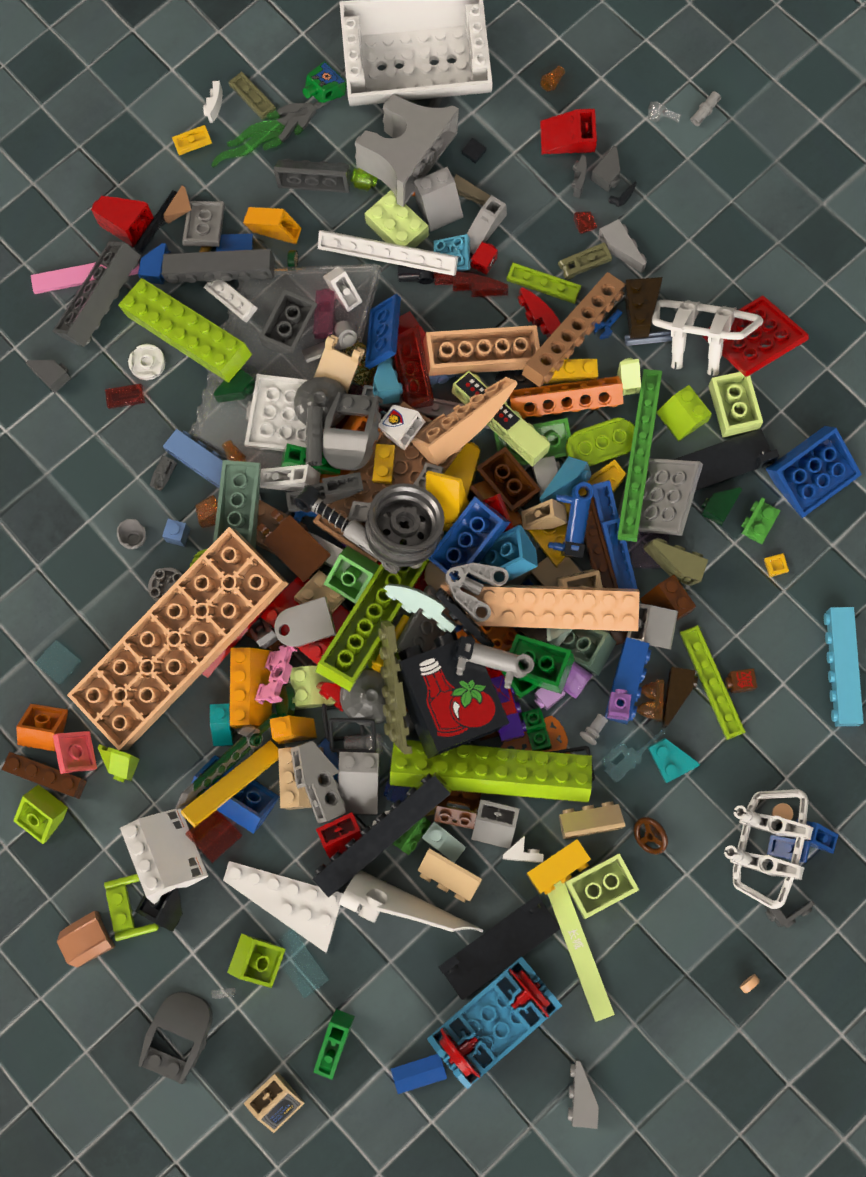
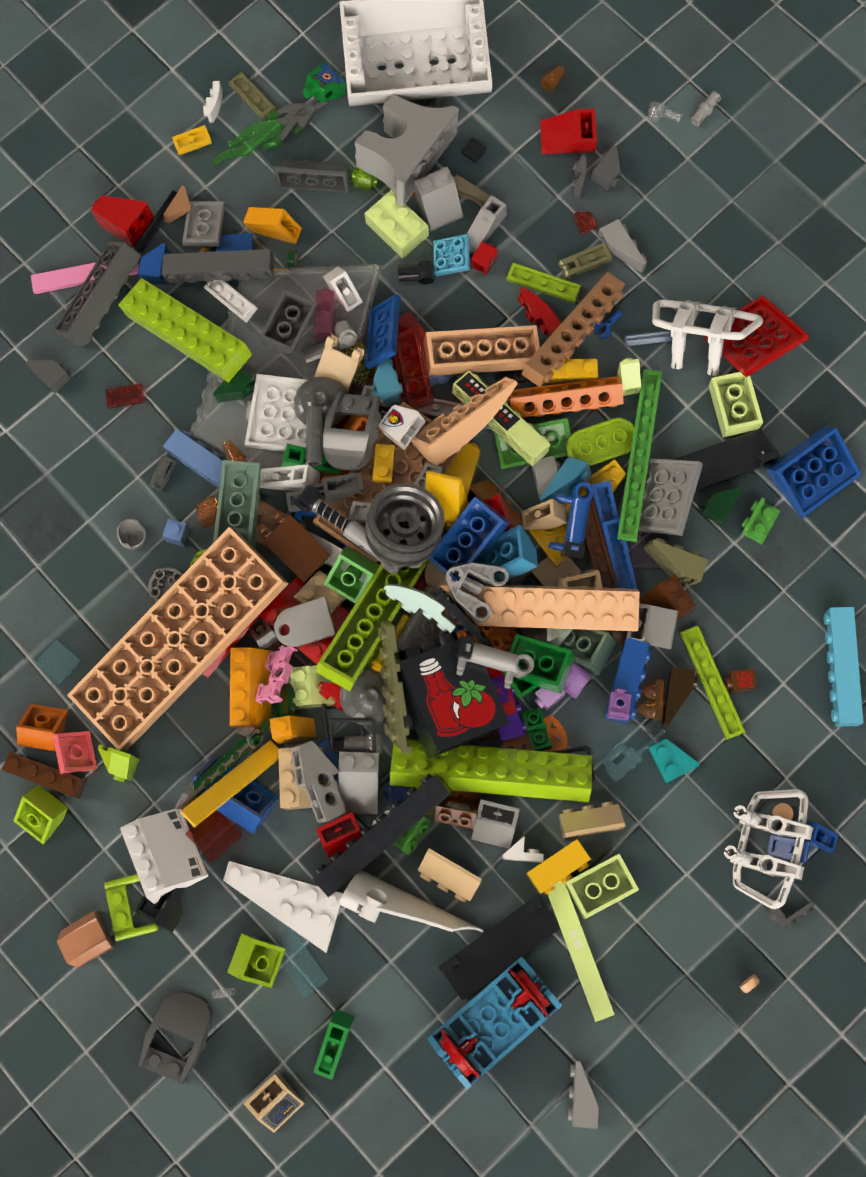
(147, 362): white tile -> none
(220, 725): teal slope -> none
(388, 252): white tile -> none
(418, 1073): blue piece -> none
(443, 842): light aqua slope -> none
(479, 285): clear red slope -> none
(509, 479): reddish brown slope -> none
(593, 731): light grey pin -> none
(624, 197): black bar -> none
(640, 301): dark brown wedge -> none
(653, 833): reddish brown piece -> none
(684, 413): lime slope -> none
(776, 565): yellow tile -> none

